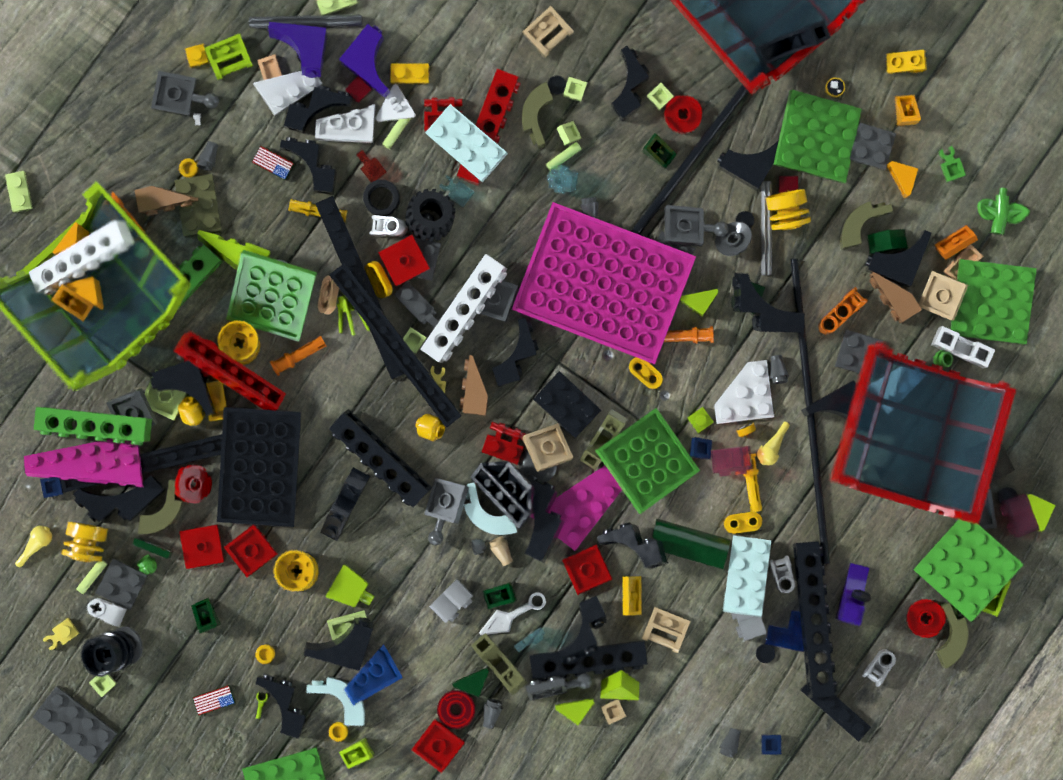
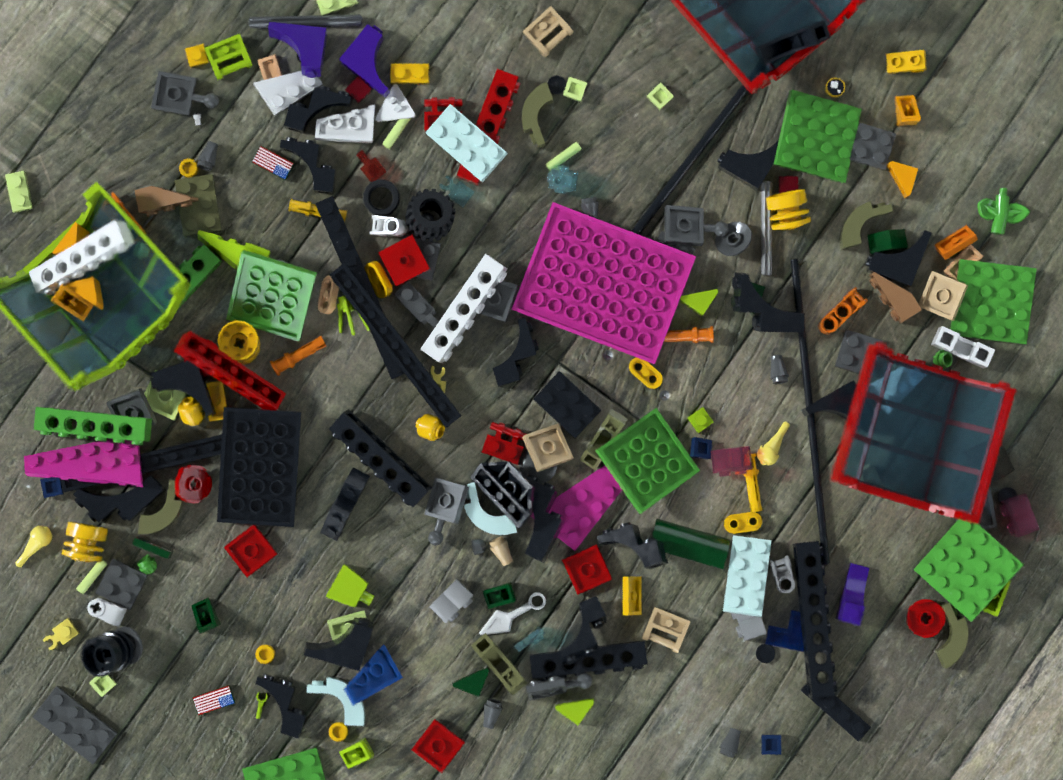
(201, 546): red plate -> none
(285, 573): yellow wheel -> none
(414, 340): yellowish green plate -> none
(444, 709): dark red tile -> none
(475, 394): medium nougat slope -> none
(569, 133): yellowish green plate -> none
(613, 711): tan plate -> none
(620, 687): lime slope -> none
(637, 74): black arch -> none
(659, 151): dark green slope -> none
(683, 103): red plate -> none
(745, 217): black piece -> none
(746, 396): white plate -> none
(746, 430): yellow tile -> none
(861, 595): black piece -> none
(879, 668): light grey piece -> none
(952, 167): bright green plate -> none
(1041, 509): lime slope -> none

